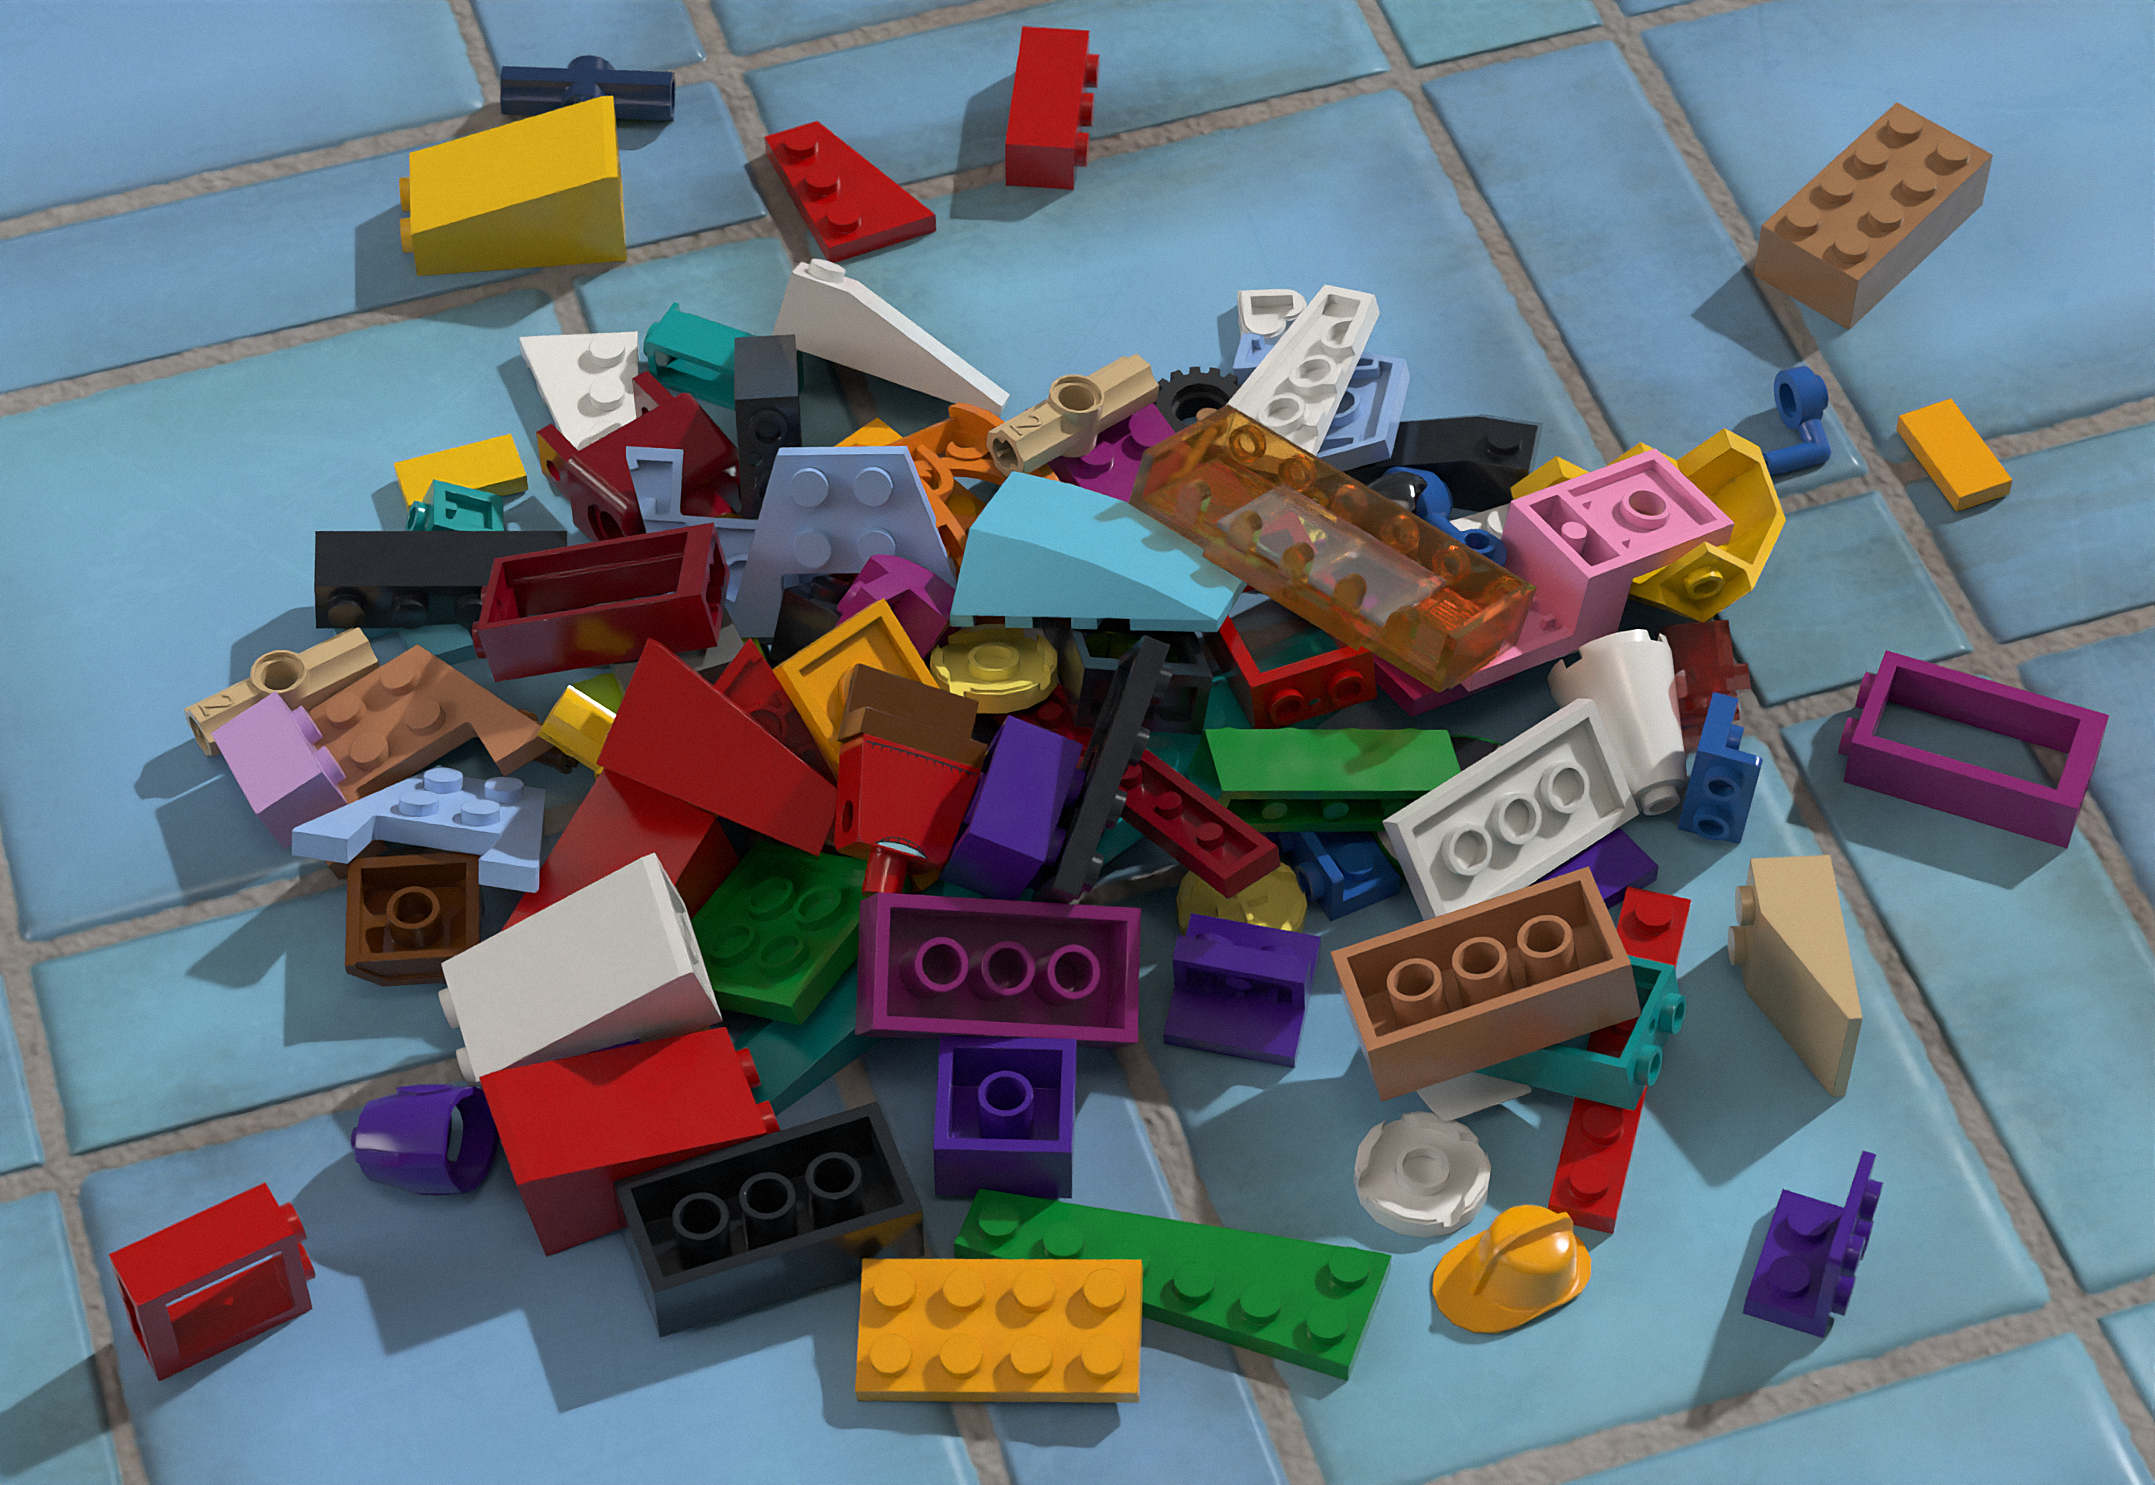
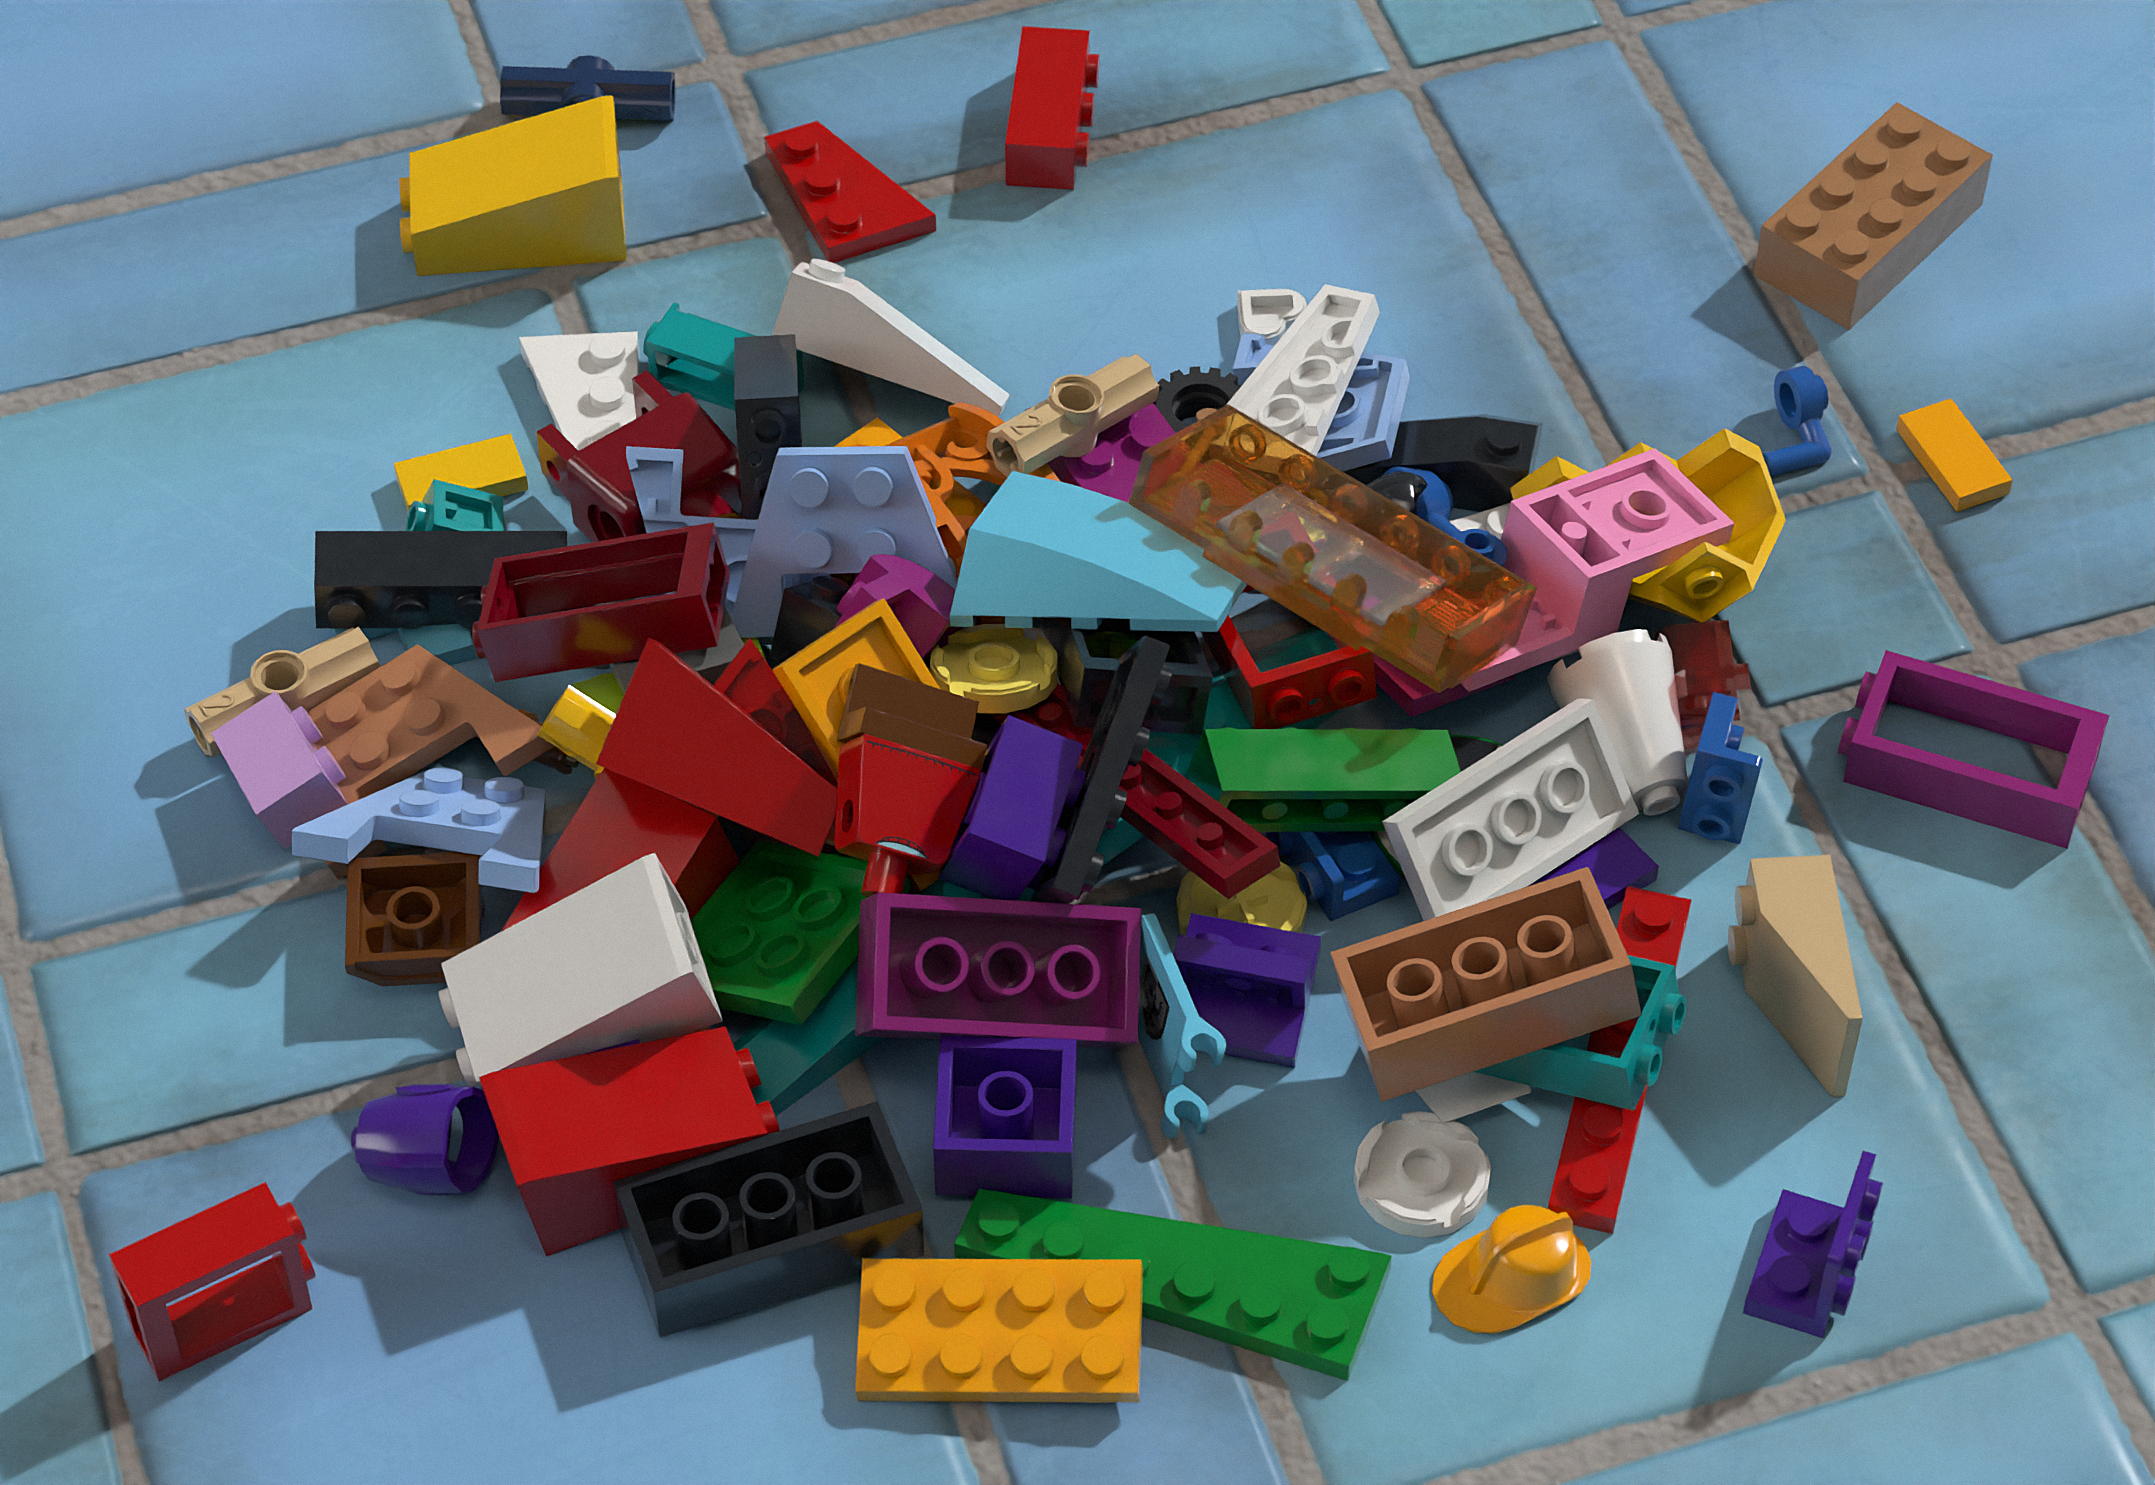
(1171, 1030): none -> medium azure flag

